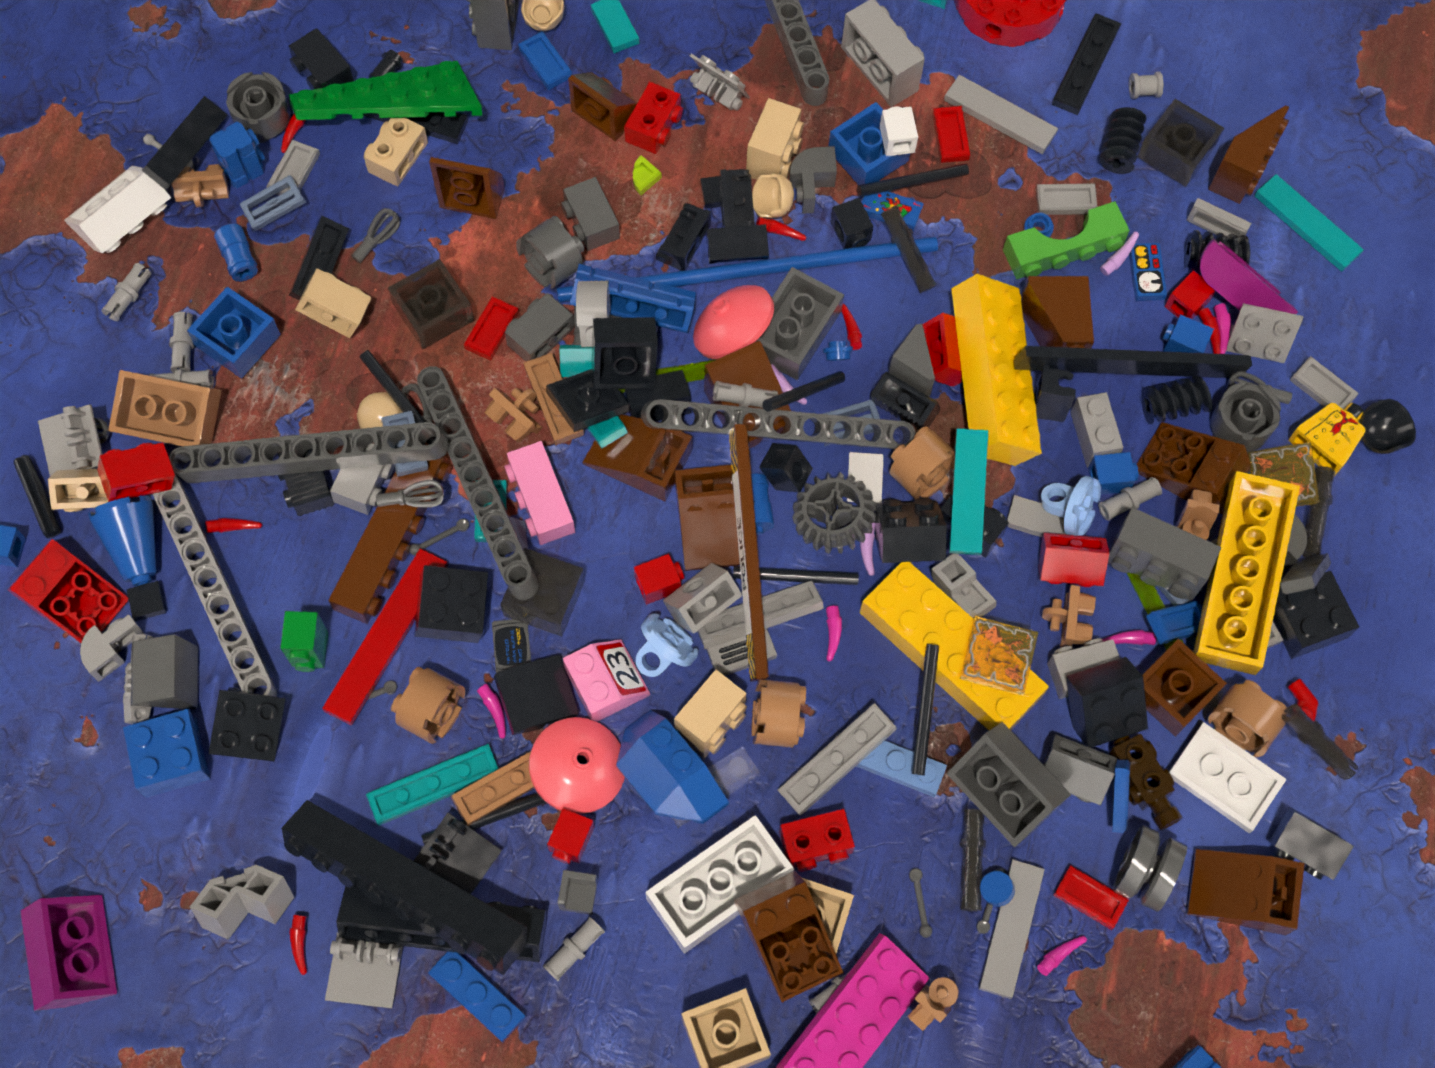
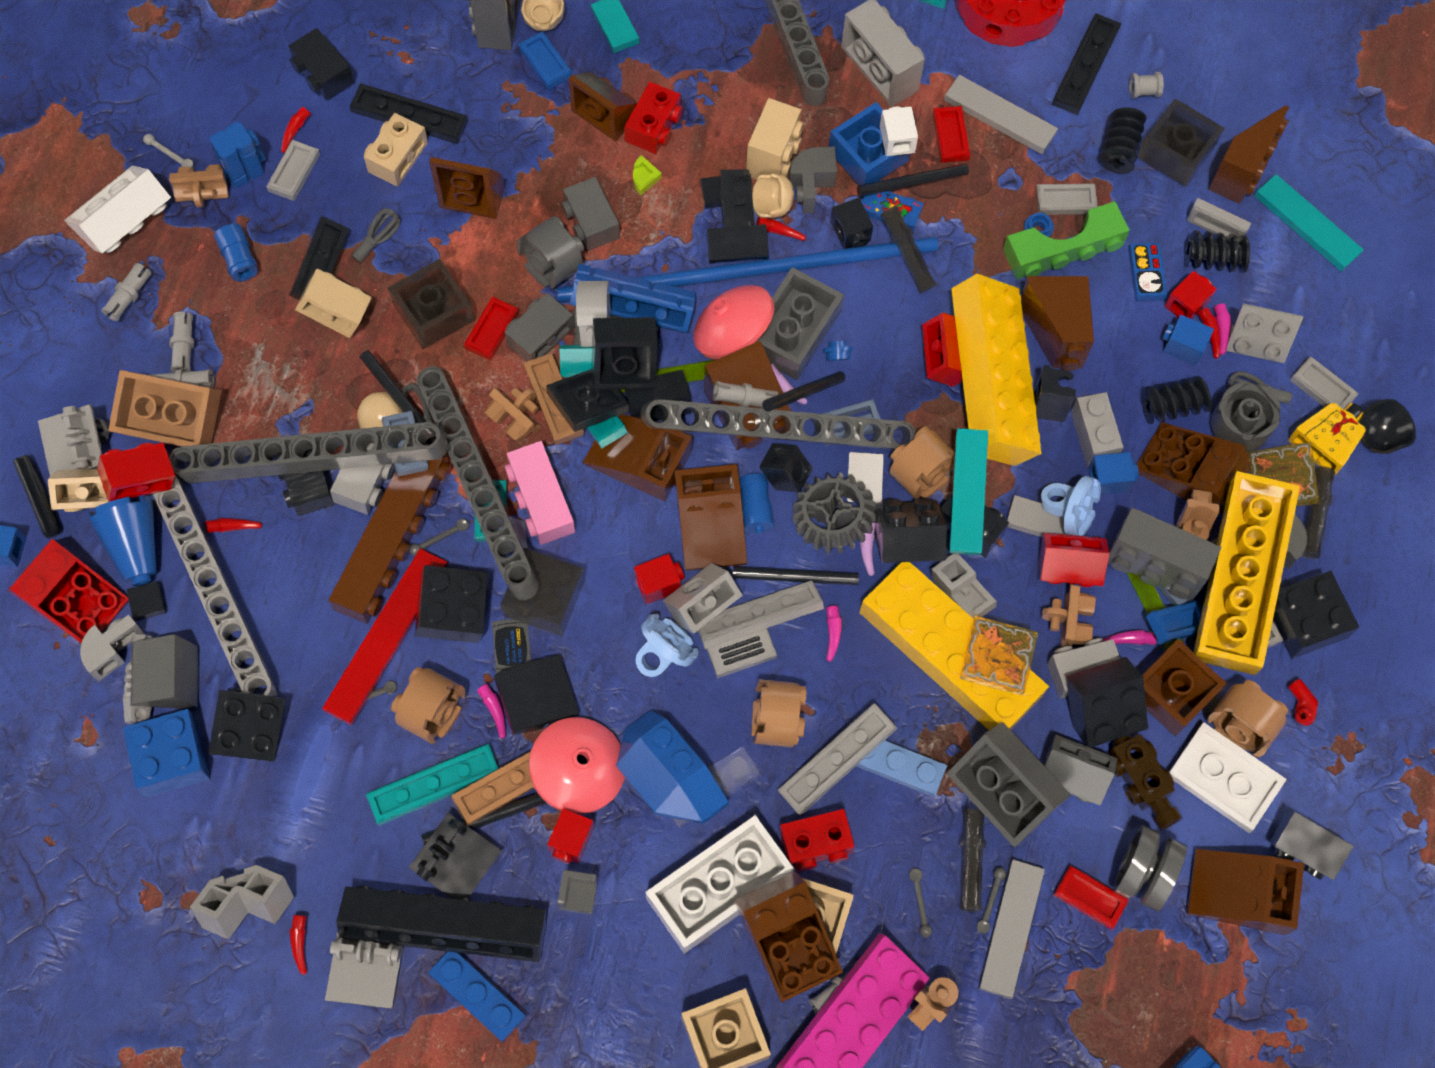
(68, 951): magenta slope -> none
(184, 143): black tile -> none
(234, 332): blue brick -> none
(259, 104): dark grey brick -> none
(278, 212): sand blue tile -> none
(304, 640): green brick -> none
(390, 63): black pin -> none
(392, 95): green wing -> none
(405, 496): dark grey piece -> none
(405, 887): black brick -> none
(573, 949): light grey pin -> none
(605, 678): bright pink slope -> none
(685, 237): black hinge -> none
(711, 78): light grey hinge -> none
(711, 714): tan brick -> none
(748, 553): reddish brown tile -> none
(853, 332): red helmet -> none
(905, 401): black brick -> none
(913, 363): dark grey slope -> none
(925, 709): black bar -> none
(997, 888): blue tile -> none
(1058, 954): dark pink helmet -> none
(1119, 257): lavender helmet -> none
(1121, 796): blue tile -> none
(1130, 498): light grey pin -> none
(1131, 361): black tile -> none
(1238, 280): magenta brick -> none
(1305, 573): dark grey tile -> none
(1313, 734): clear smoke pin -> none

